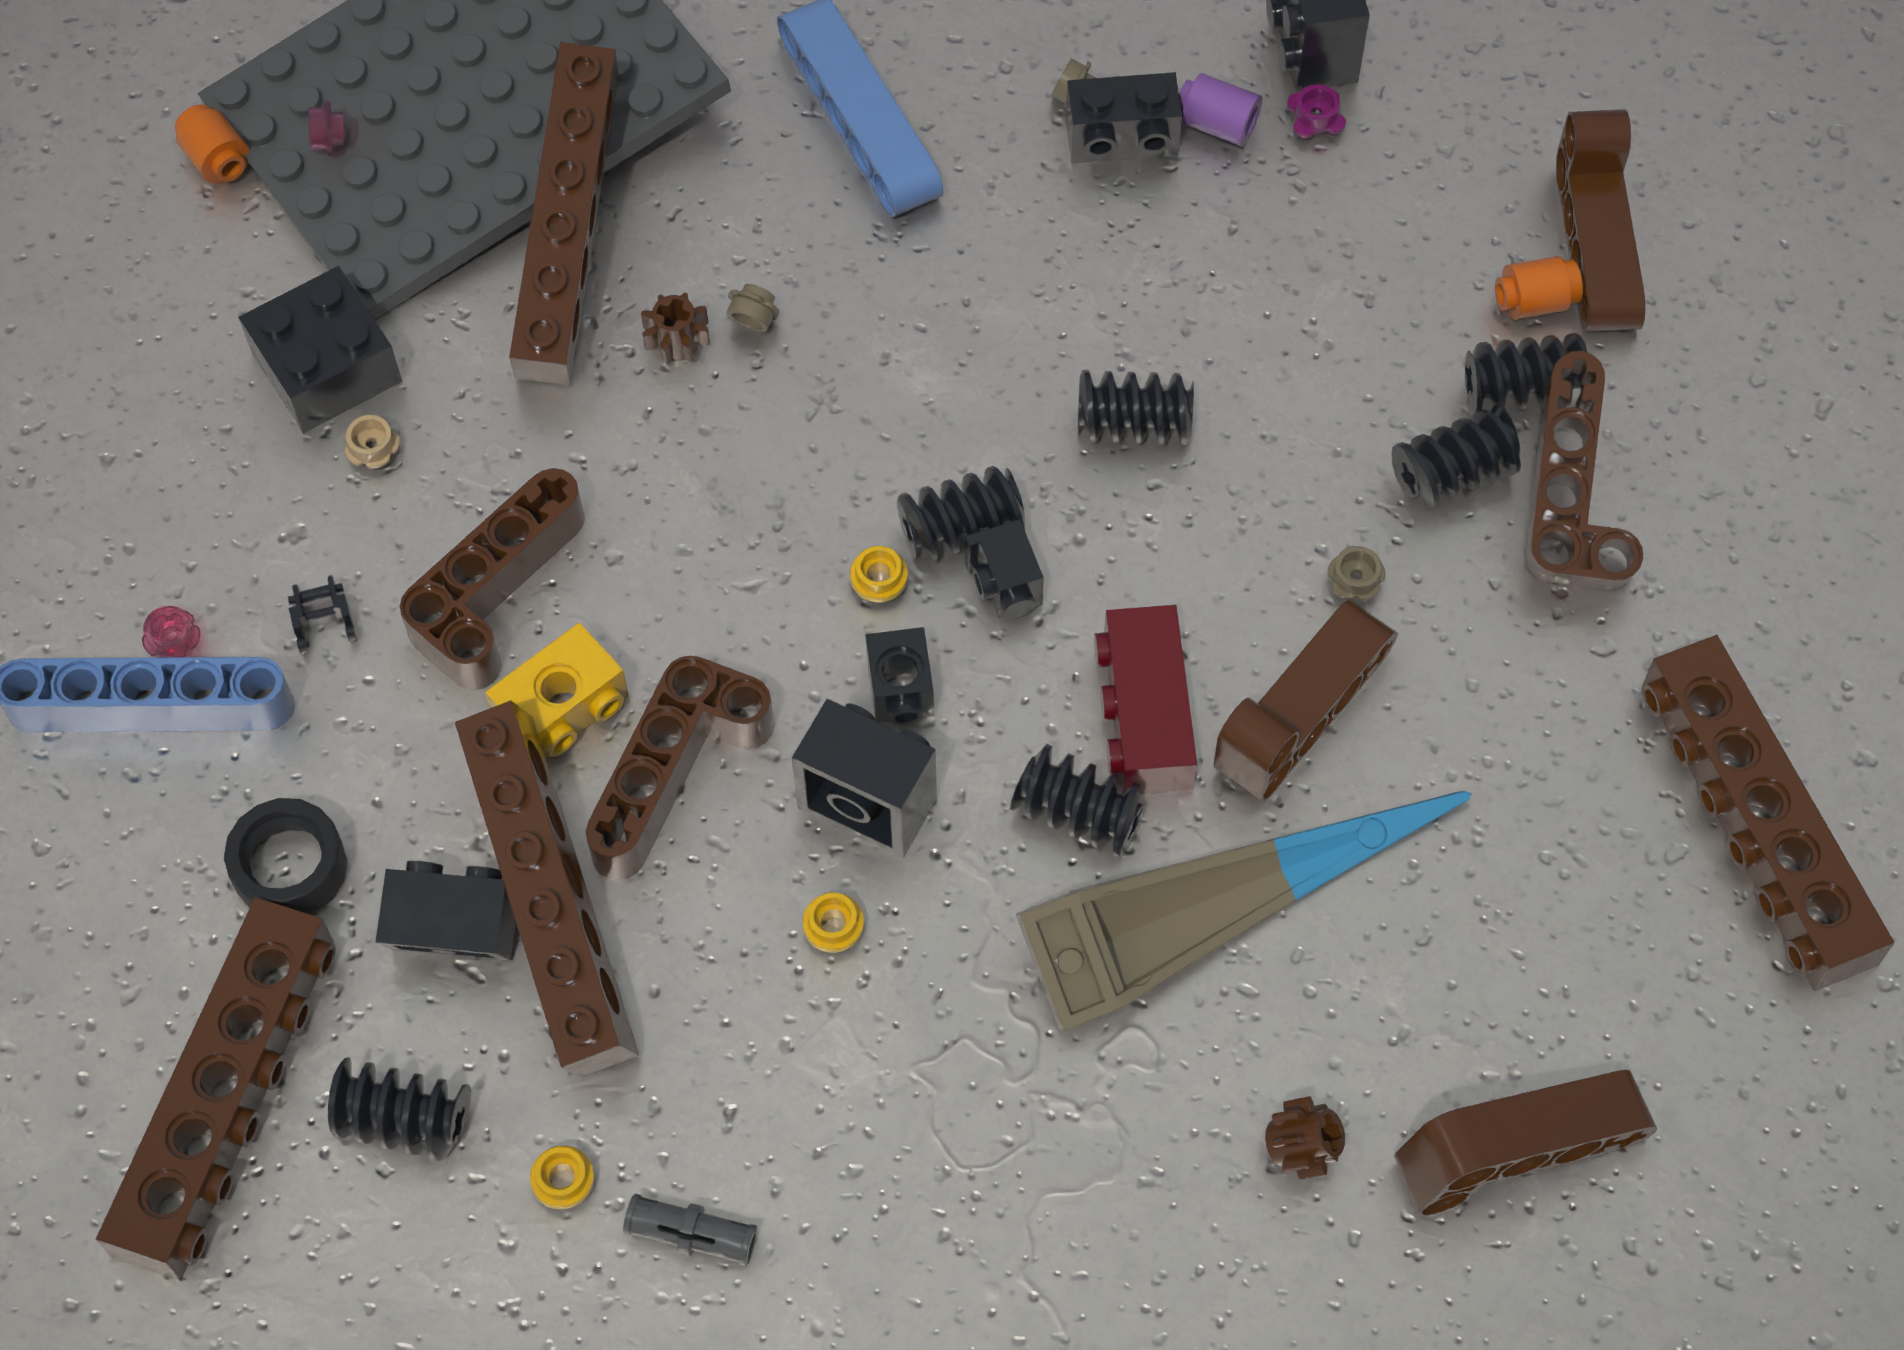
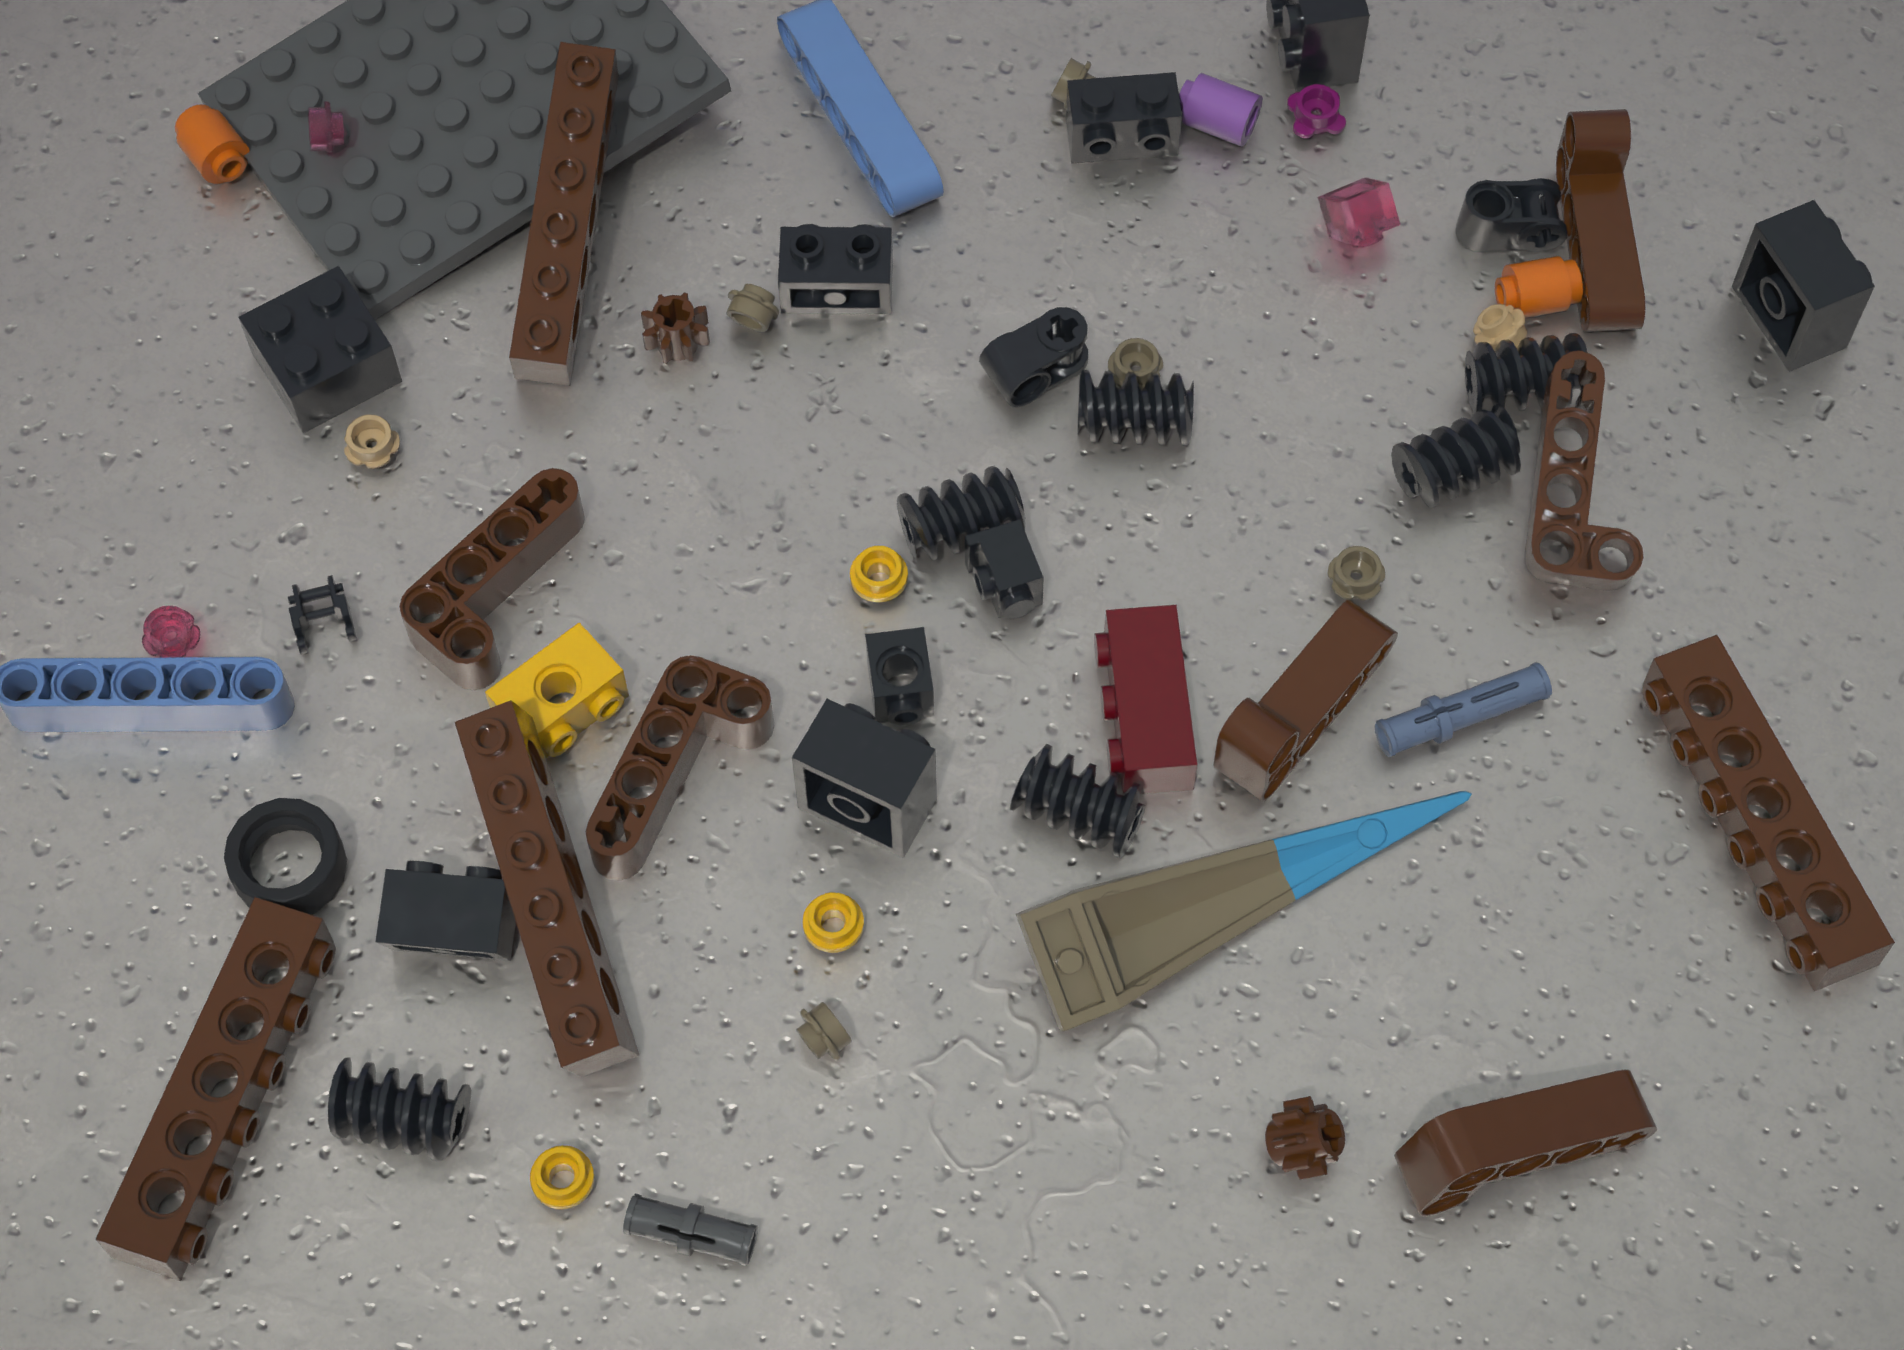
(823, 1032): none -> dark tan plate
(835, 269): none -> black brick
(1035, 359): none -> black piece
(1135, 353): none -> dark tan plate
(1359, 212): none -> clear pink plate
(1439, 718): none -> sand blue pin
(1500, 324): none -> tan plate
(1510, 216): none -> black piece
(1802, 285): none -> black brick

